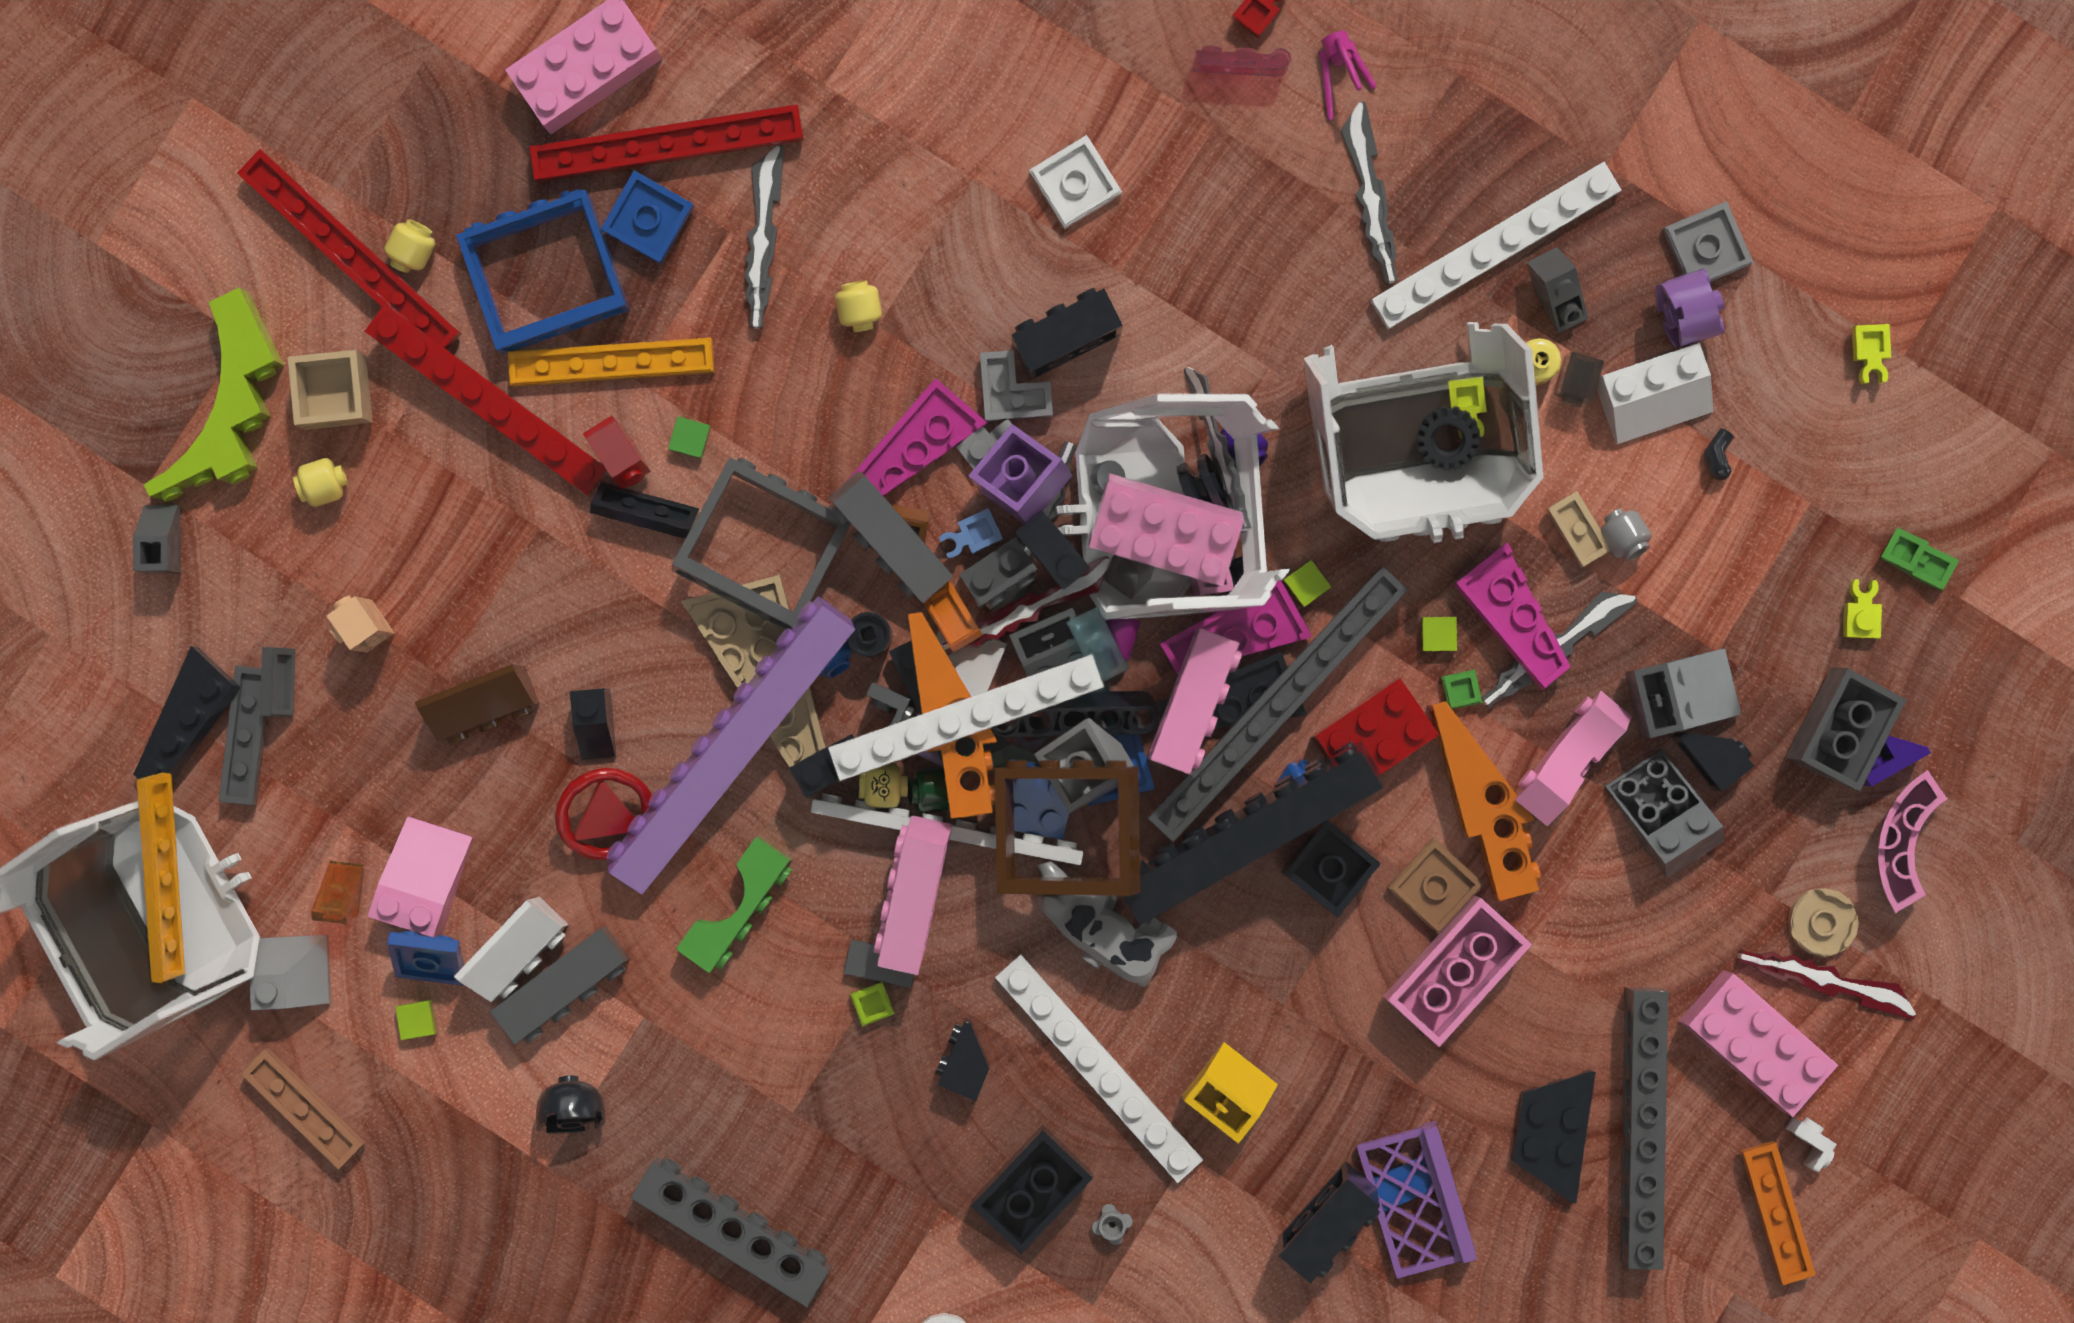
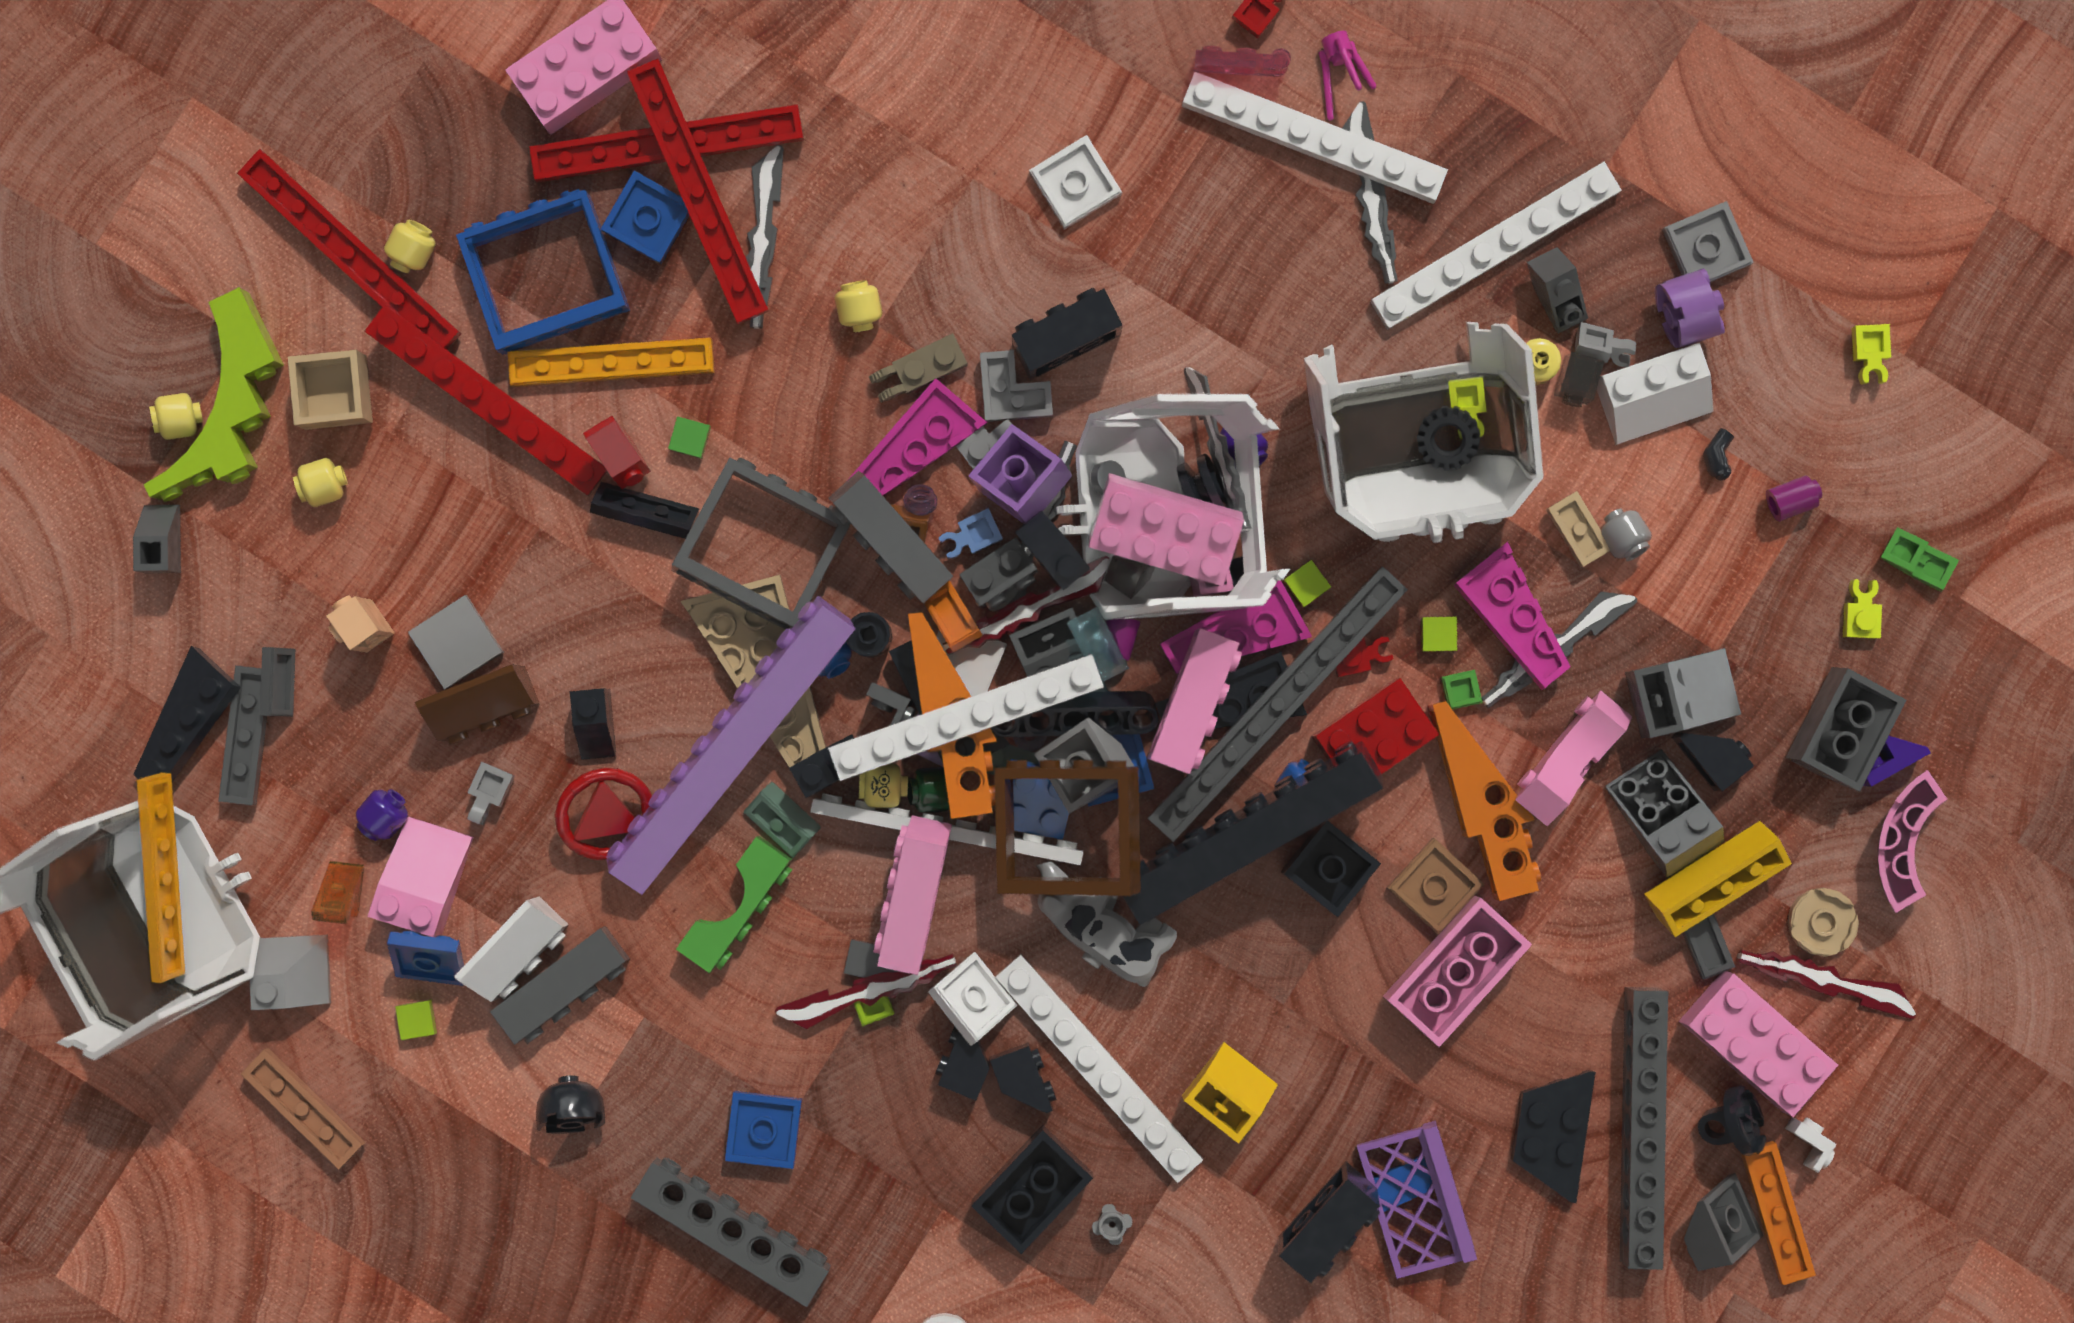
(175, 416): none -> light yellow head
(381, 814): none -> dark purple head
(455, 642): none -> light grey tile
(489, 787): none -> light grey plate
(697, 191): none -> red plate
(763, 1129): none -> blue plate
(782, 819): none -> sand green slope
(868, 990): none -> sword
(920, 500): none -> plate
(921, 367): none -> dark tan hinge
(972, 998): none -> white tile
(1020, 1077): none -> black slope
(1314, 137): none -> white plate
(1359, 658): none -> red plate
(1600, 344): none -> light grey plate
(1708, 948): none -> dark grey tile
(1718, 878): none -> yellow brick
(1722, 1226): none -> dark grey slope
(1741, 1121): none -> black tile
(1793, 497): none -> magenta brick

